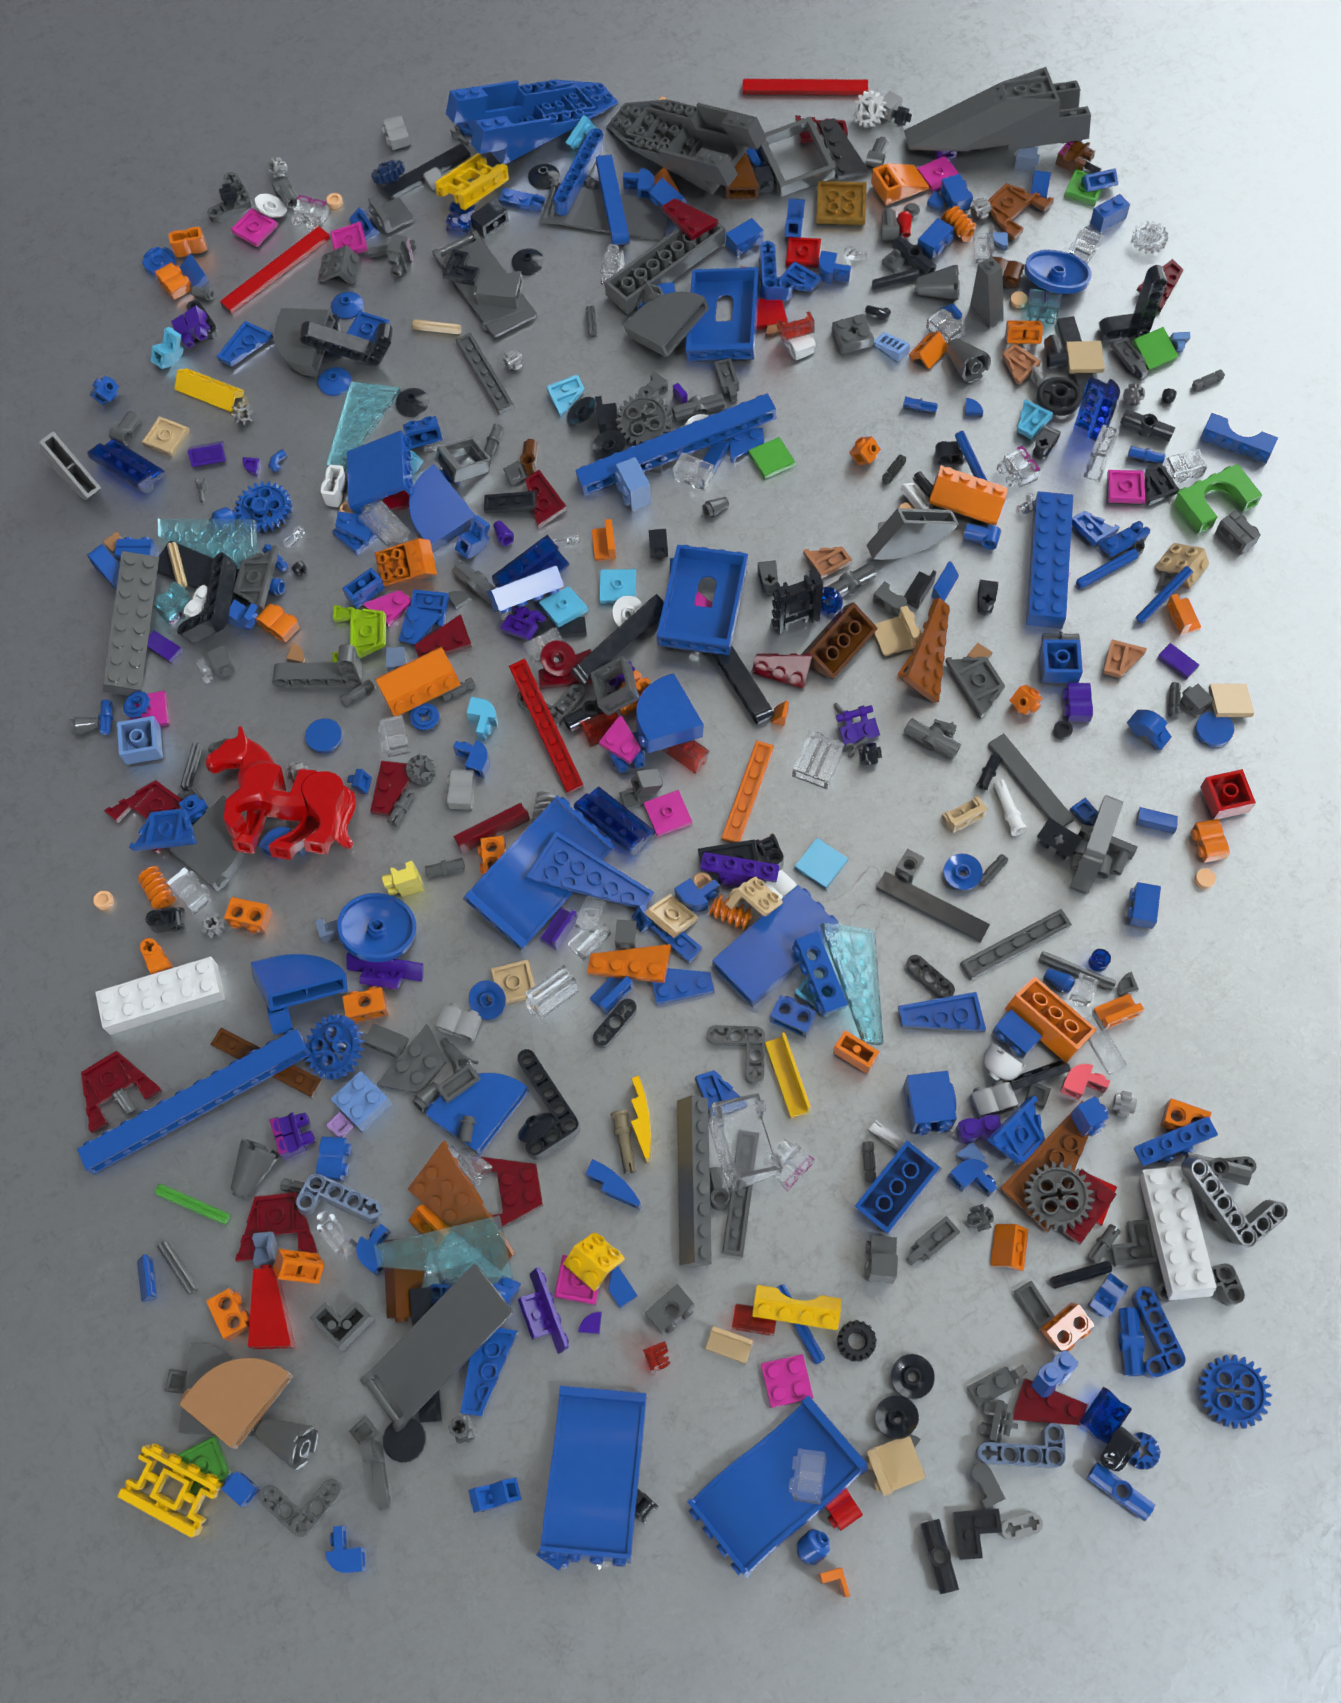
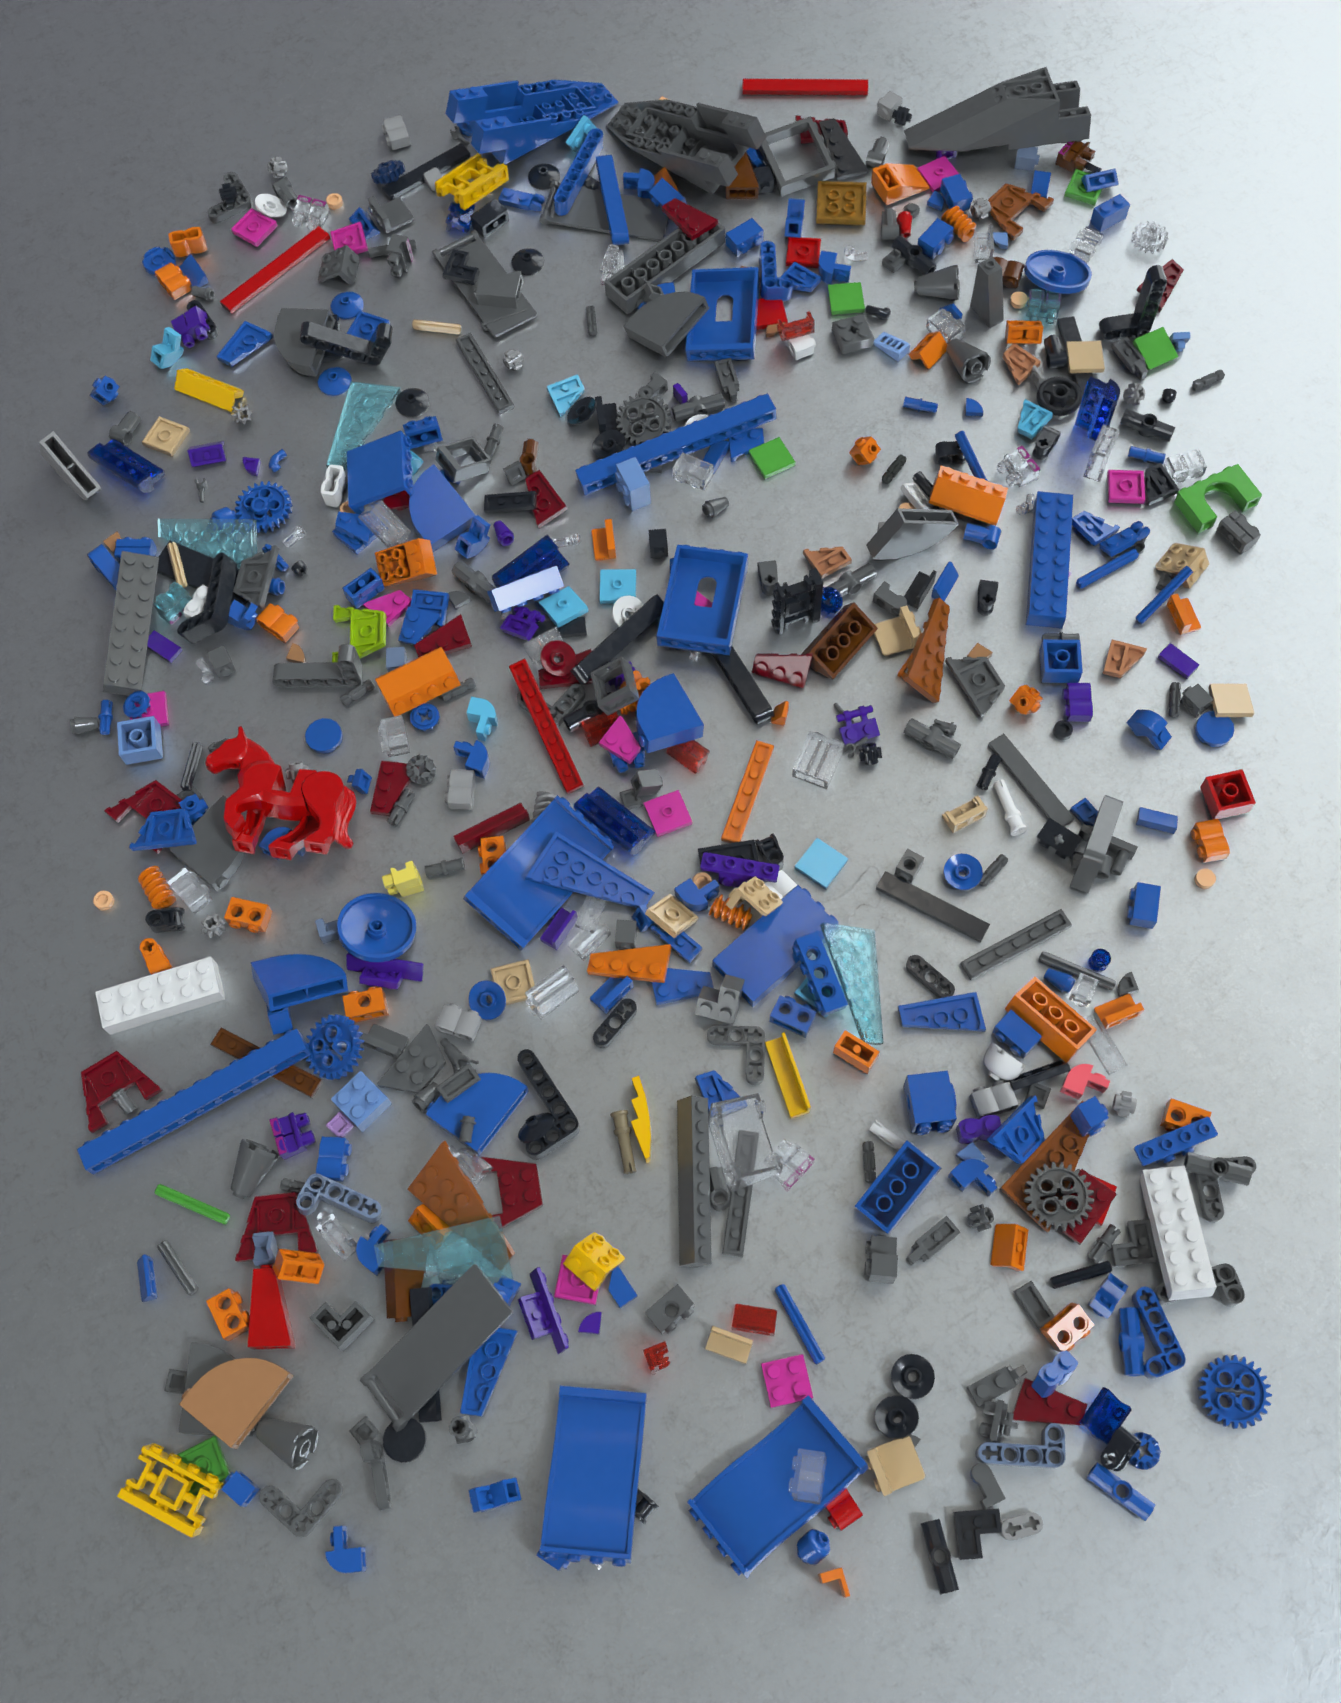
(612, 1184): blue slope -> none
(721, 1003): none -> dark grey brick
(819, 1312): yellow arch -> none
(846, 298): none -> bright green tile
(856, 1354): black tyre -> none
(869, 109): white gear -> none
(895, 278): black axle -> none
(1228, 1208): dark grey beam -> none
(1256, 447): blue arch -> none

